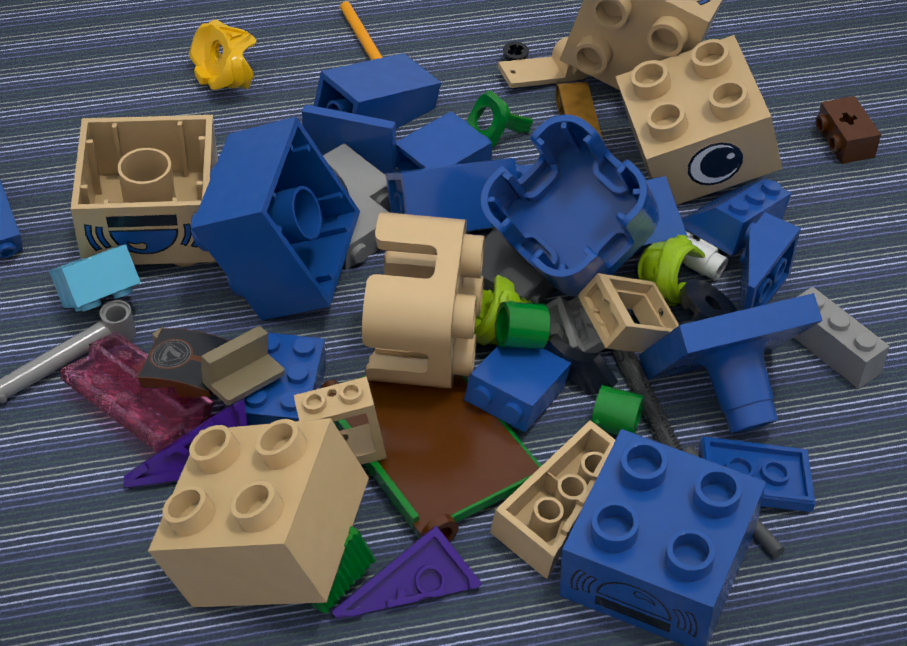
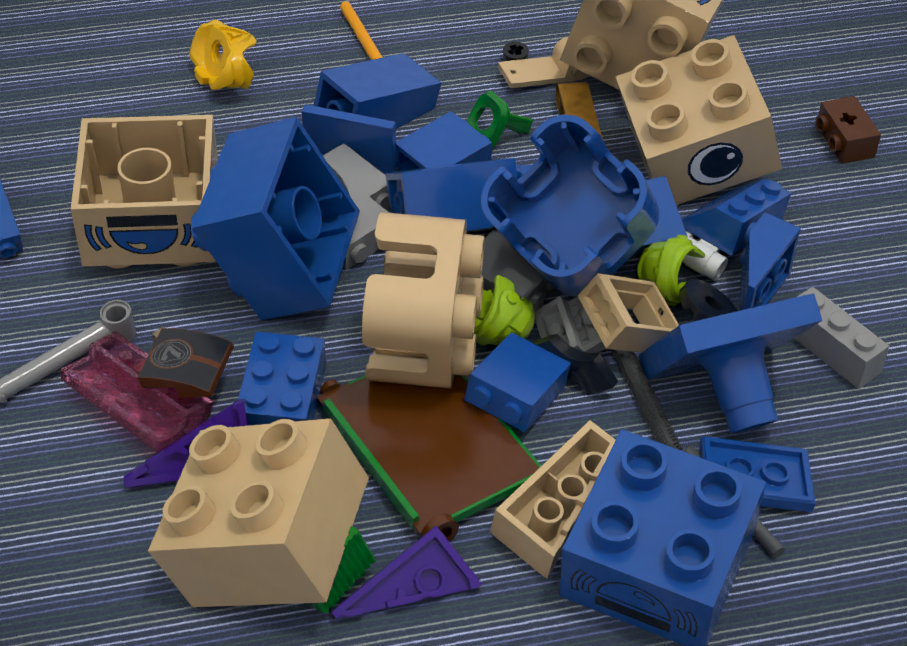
(91, 278): medium azure brick -> none
(240, 366): dark tan panel -> none
(350, 400): tan window -> none
(522, 325): green piece -> none
(617, 410): green piece -> none

